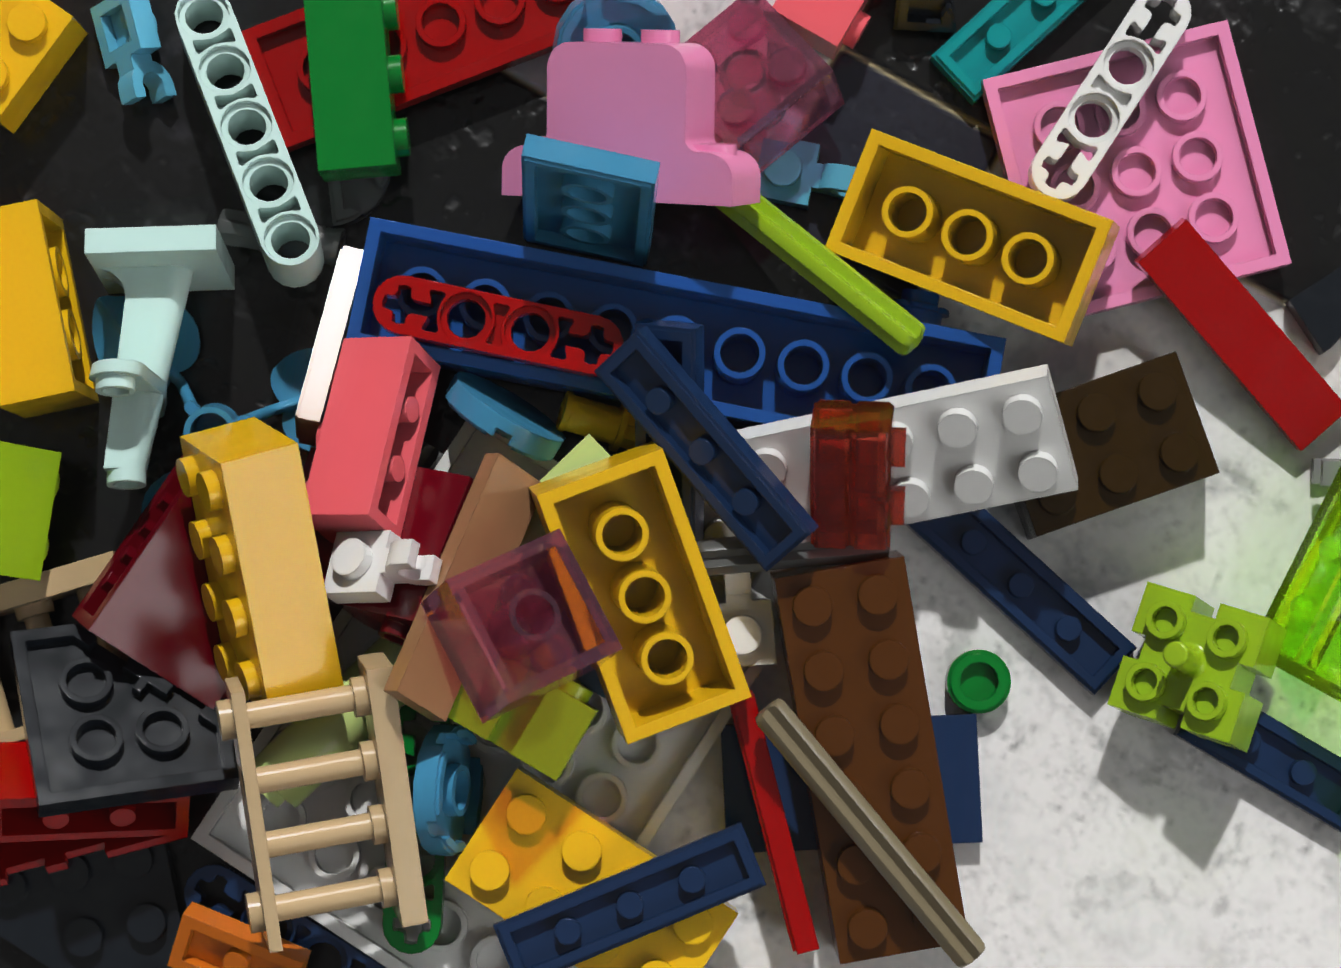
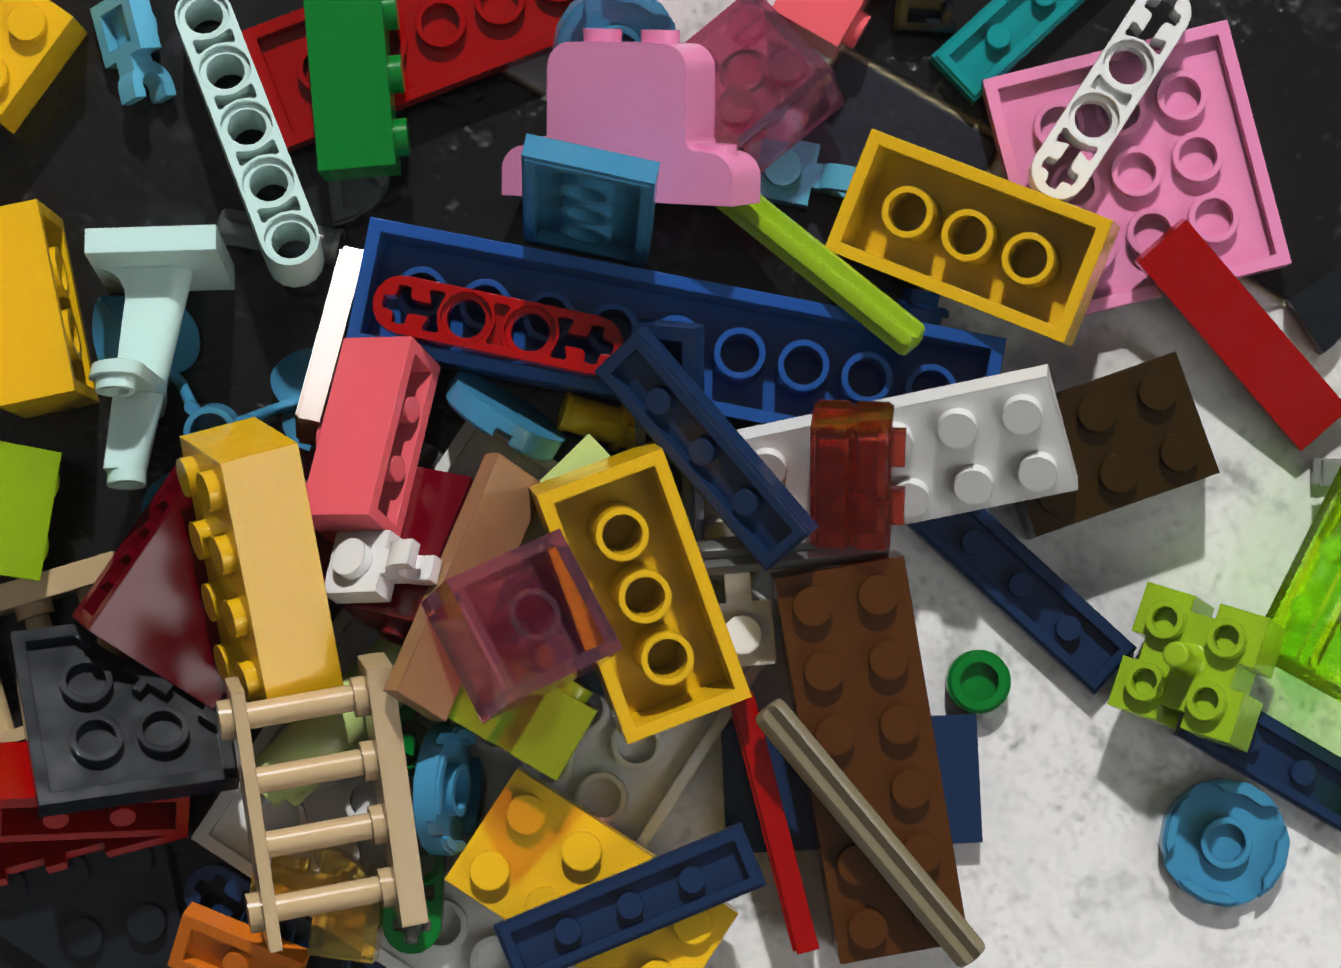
(338, 934): none -> clear yellow brick
(1224, 842): none -> dark azure tile

